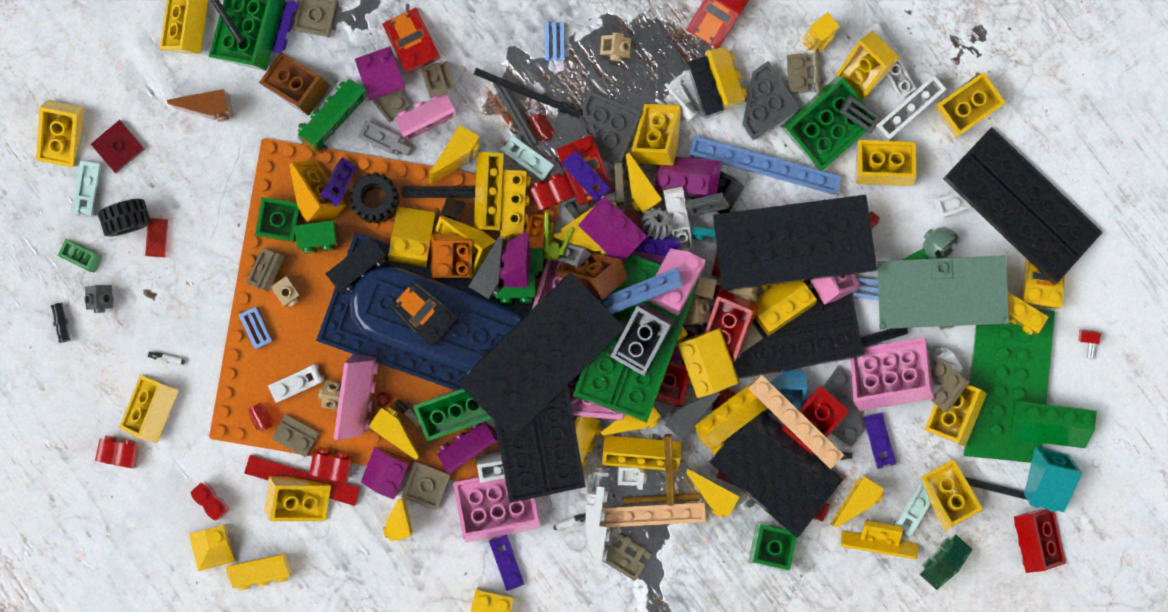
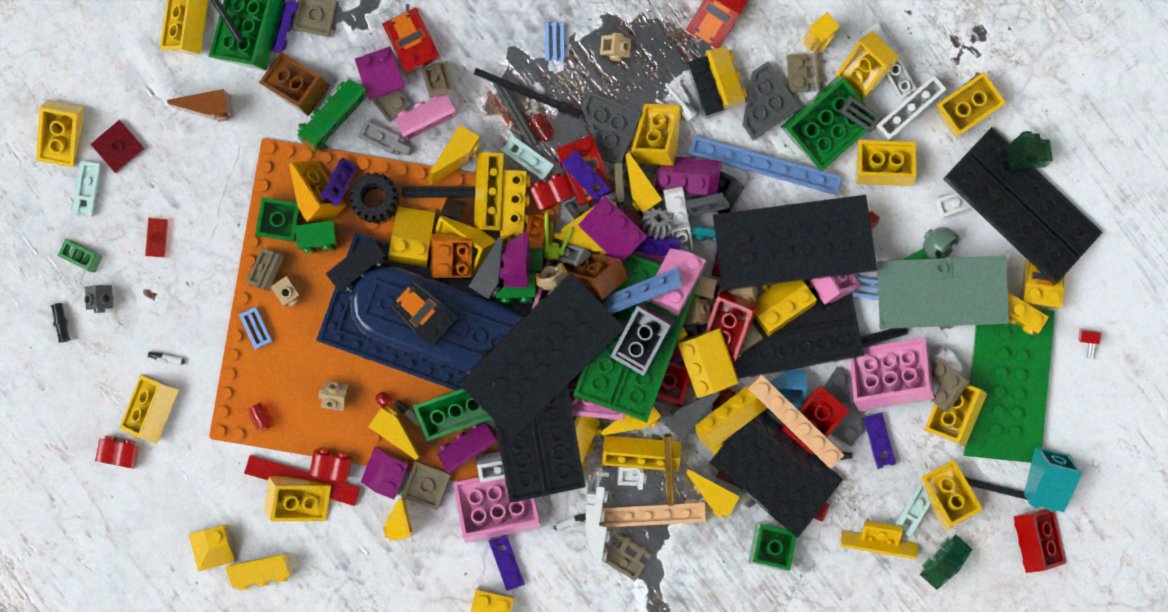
(124, 217): black tyre -> none
(206, 496): red brick -> none
(295, 383): white plate -> none
(295, 435): dark tan plate -> none
(355, 396): bright pink slope -> none
(550, 276): none -> tan hair
(660, 498): pearl gold bar -> none
(860, 498): yellow slope -> none
(1029, 151): none -> clear green brick
(1053, 424): green slope -> none

